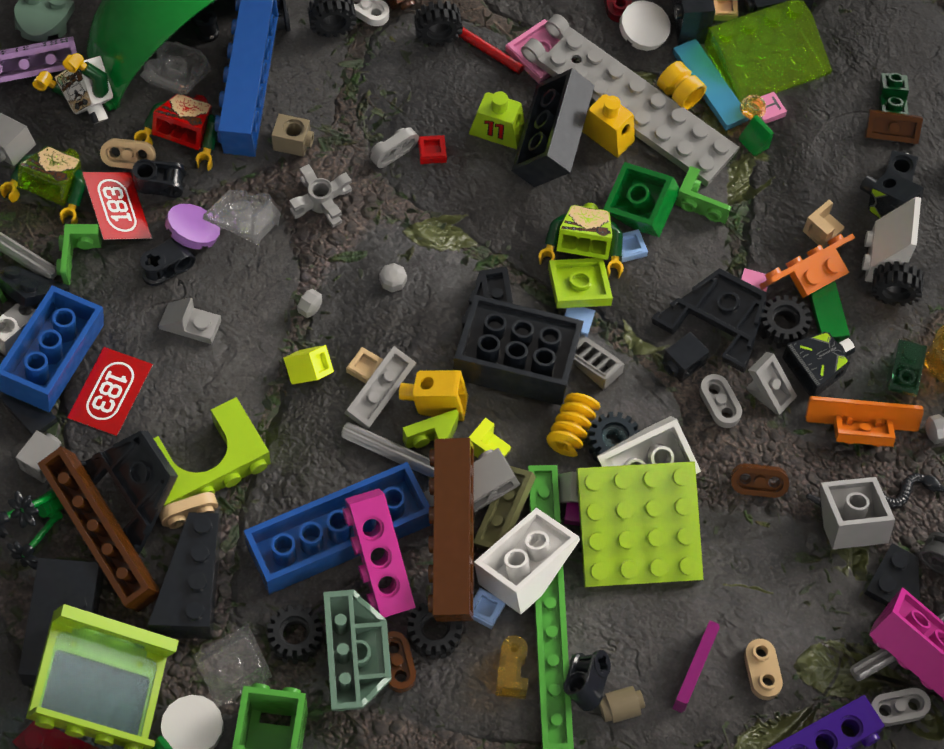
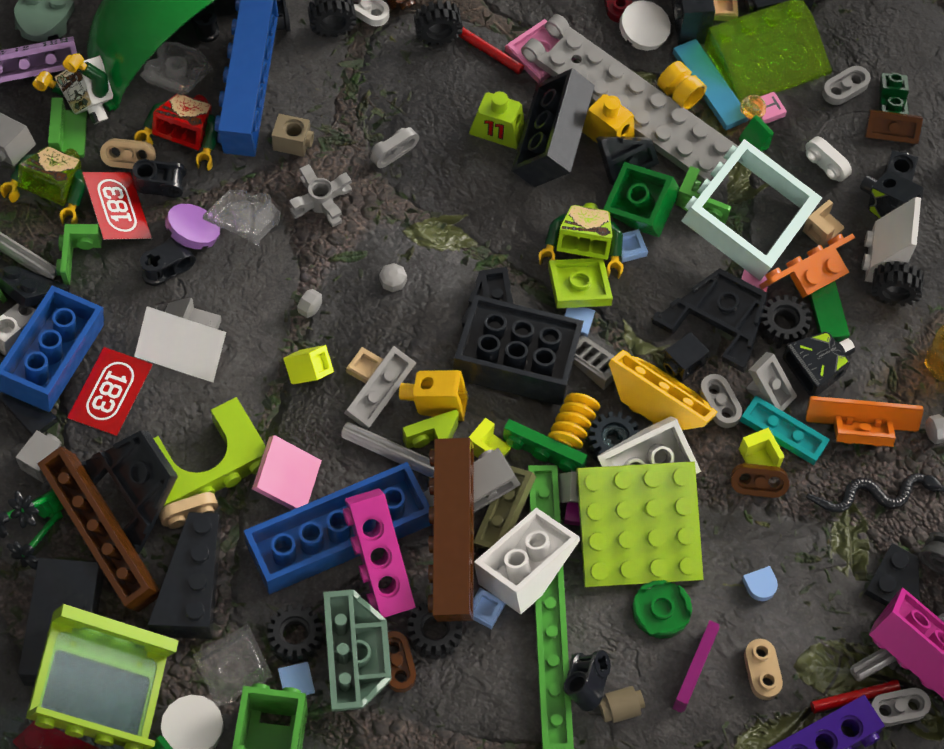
(67, 128): none -> bright green panel
(180, 344): none -> white sticker
(286, 473): none -> bright pink tile
(297, 677): none -> light blue tile
(432, 149): red tile -> none
(512, 658): clear yellow leg -> none
(543, 447): none -> green plate
(633, 150): none -> black wing
(657, 394): none -> yellow wedge
(662, 609): none -> green tile
(726, 239): none -> light aqua window
(761, 449): none -> neon yellow panel
(761, 584): none -> light blue tile
(786, 430): none -> teal plate
(828, 158): none -> white plate
(843, 85): none -> light grey plate
(845, 698): none -> red bar
(855, 513): light grey slope -> none
(906, 368): clear green slope -> none

